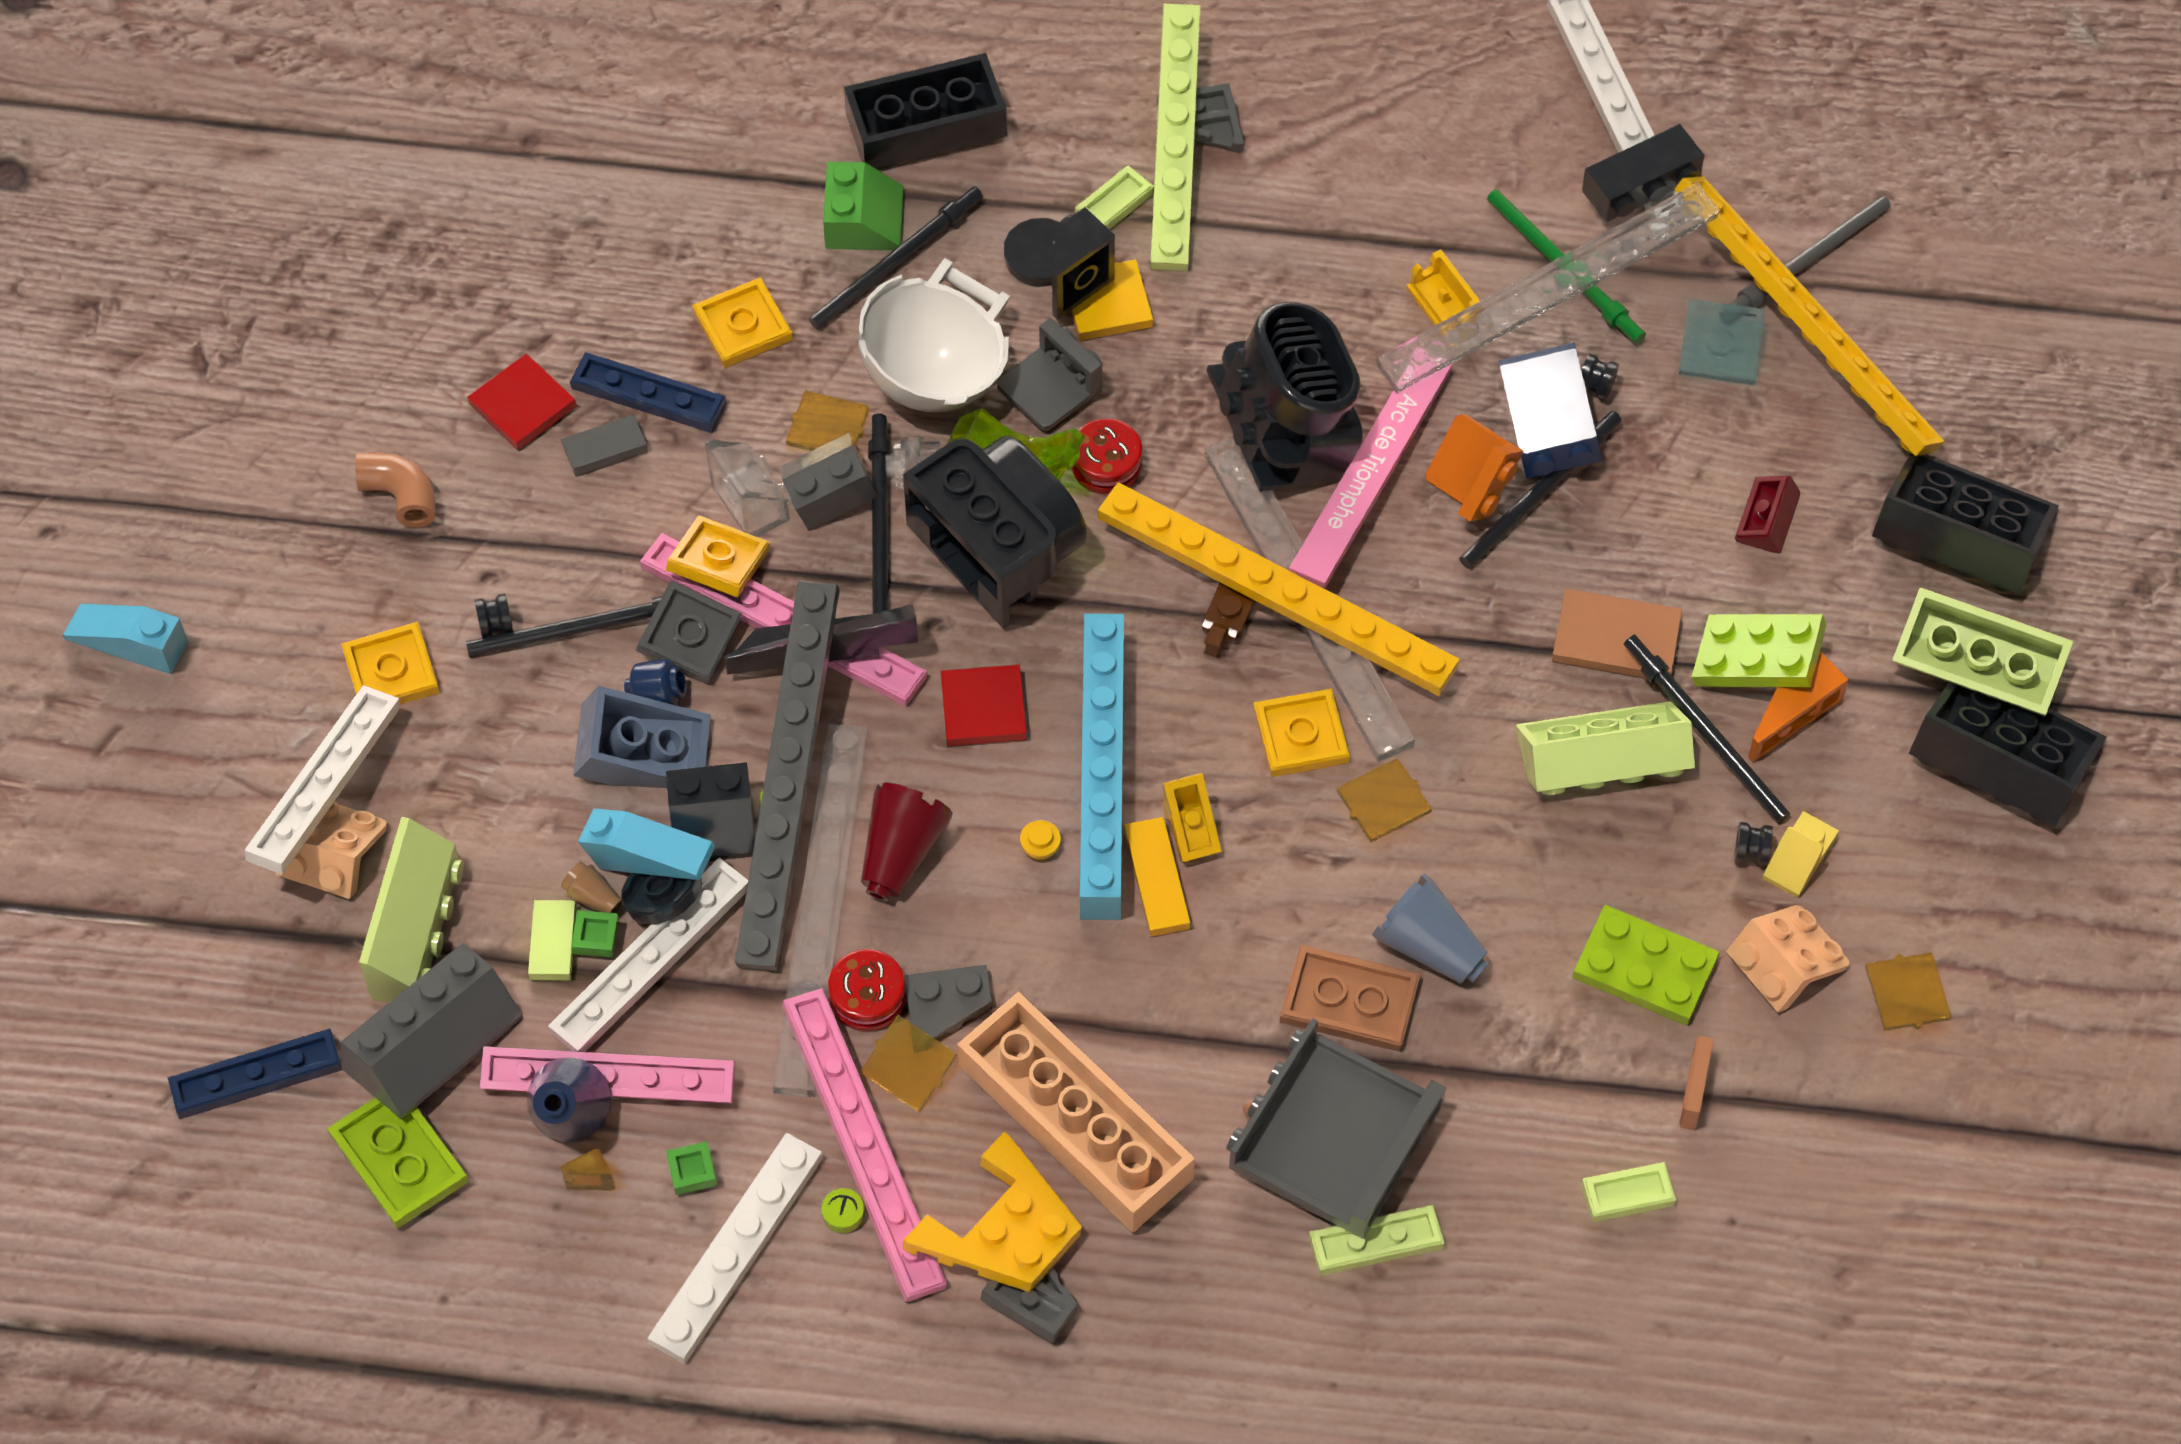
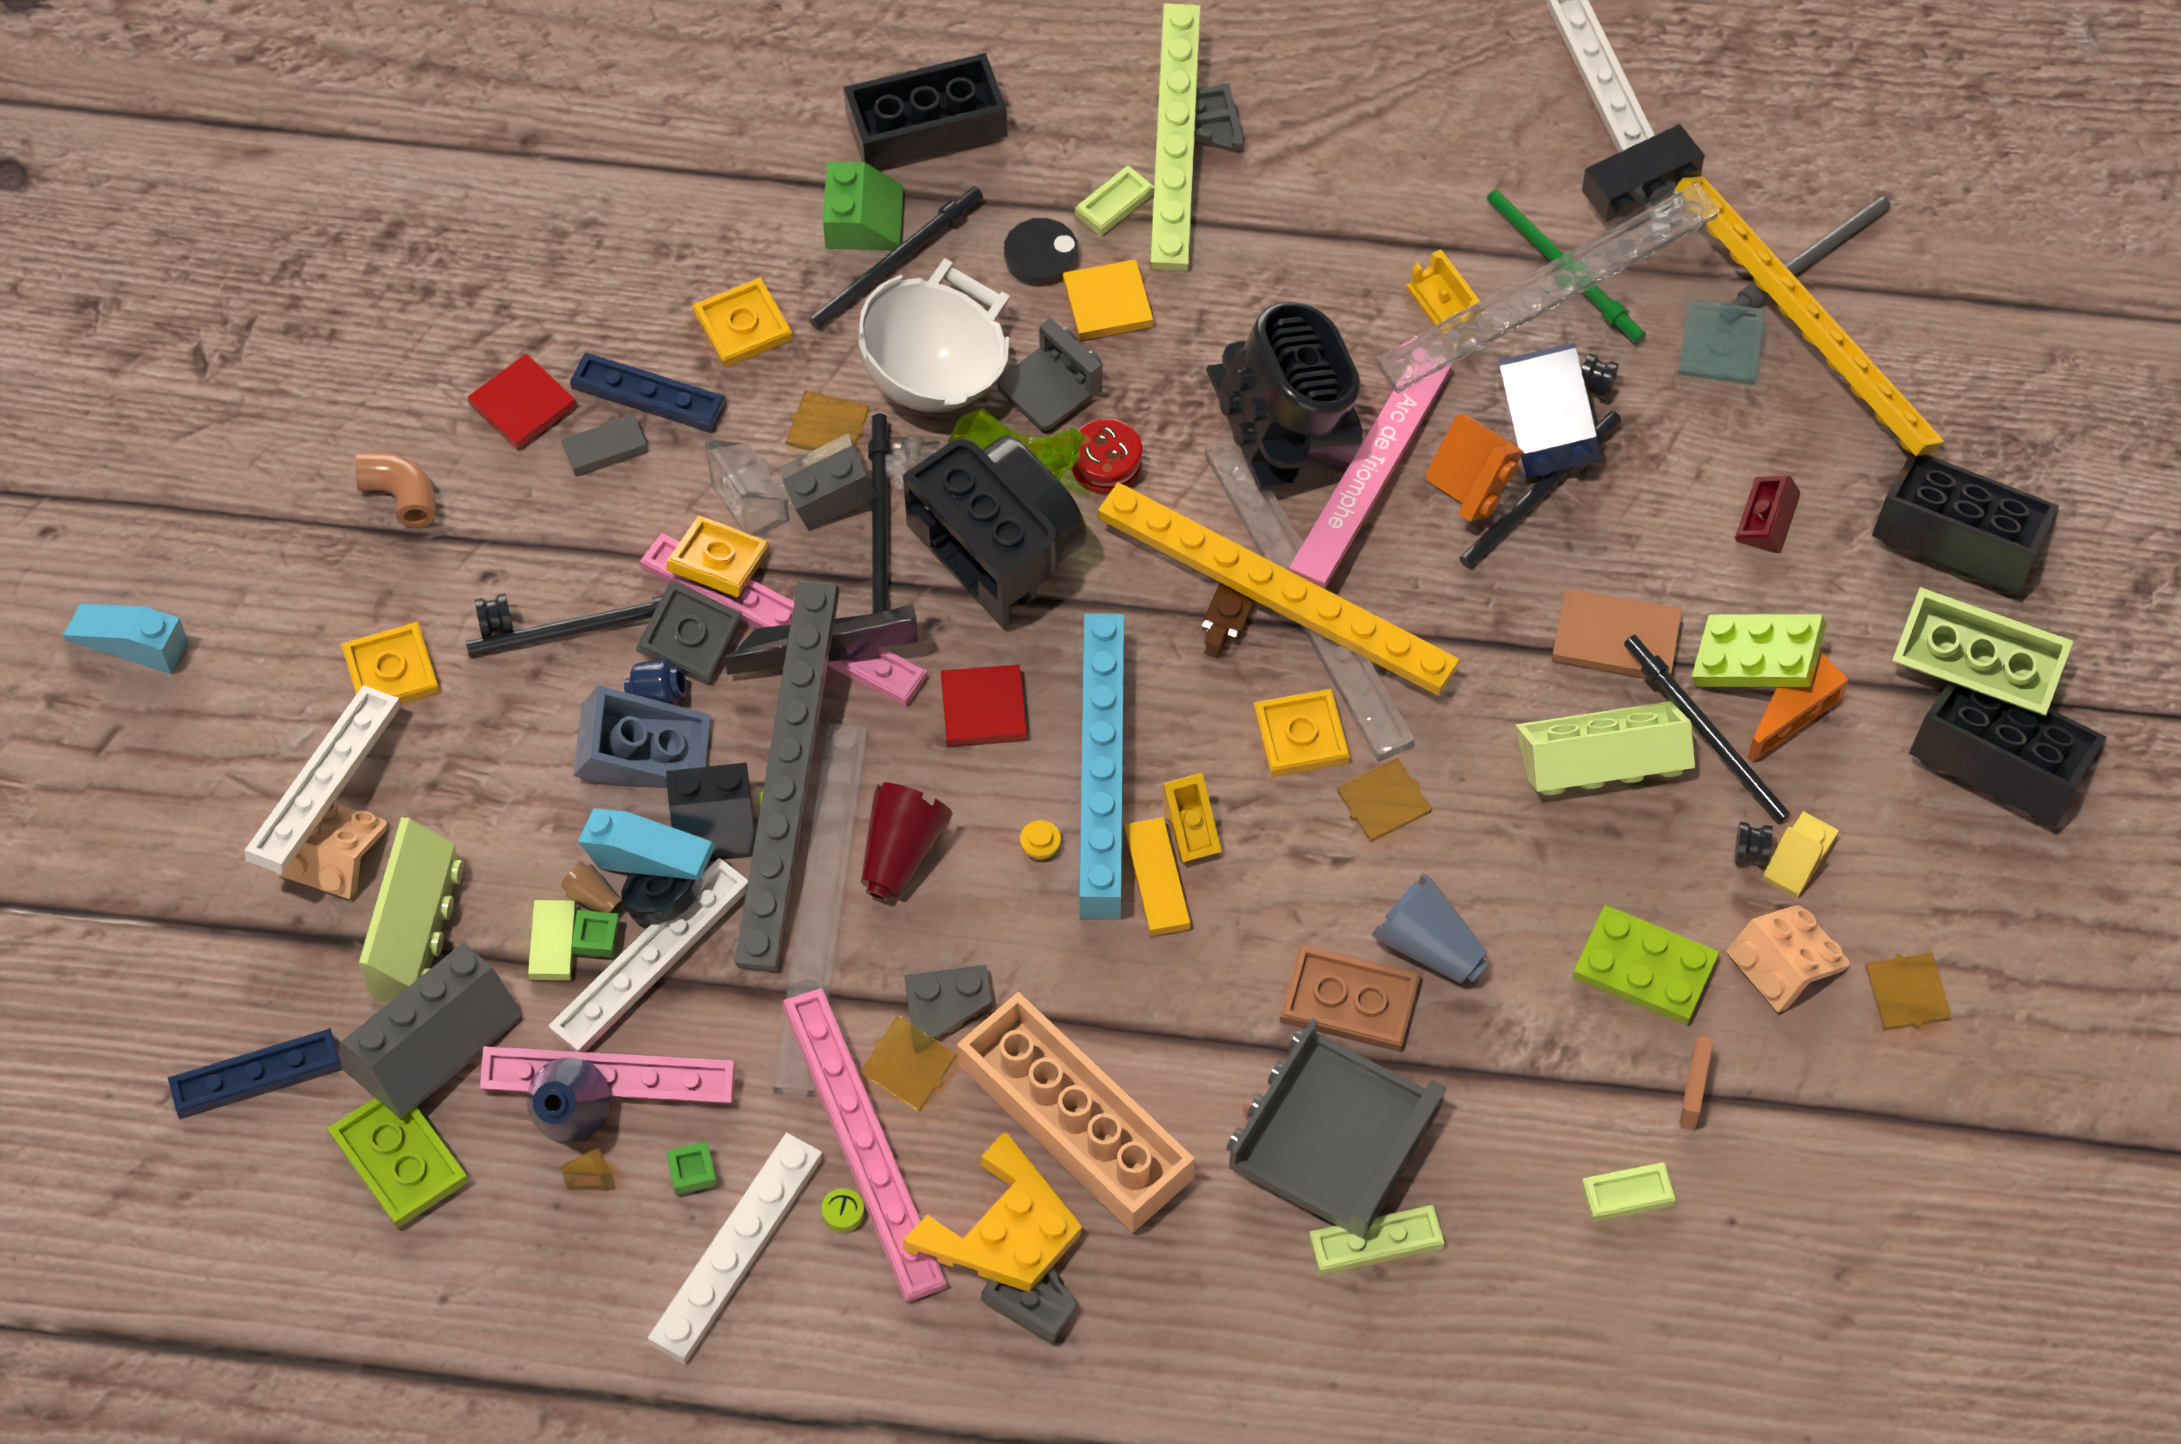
(867, 990): red head -> none
(1080, 260): black slope -> none

